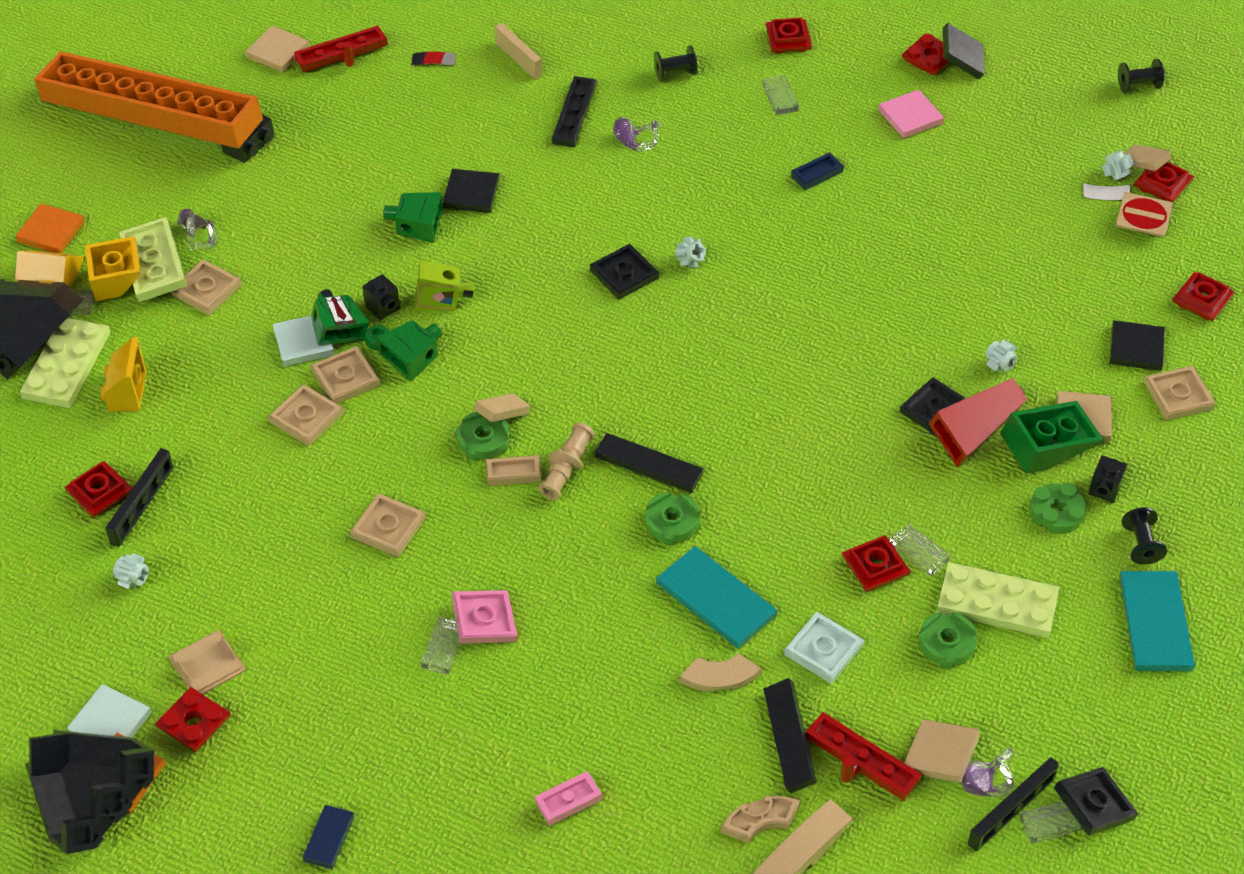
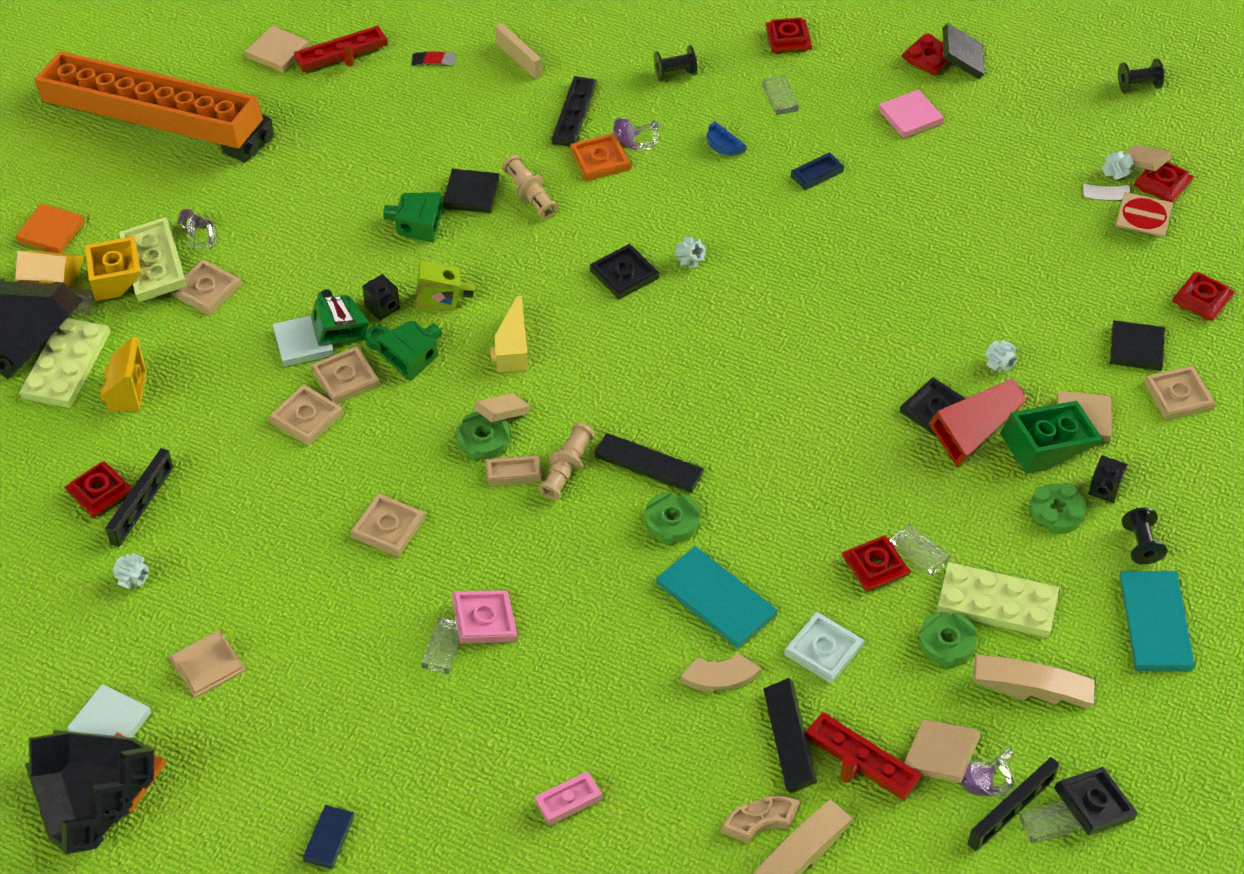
(189, 706): red piece -> none
(510, 341): none -> light yellow slope
(529, 187): none -> tan piece
(600, 157): none -> orange tile
(723, 141): none -> blue plate
(1033, 679): none -> tan slope

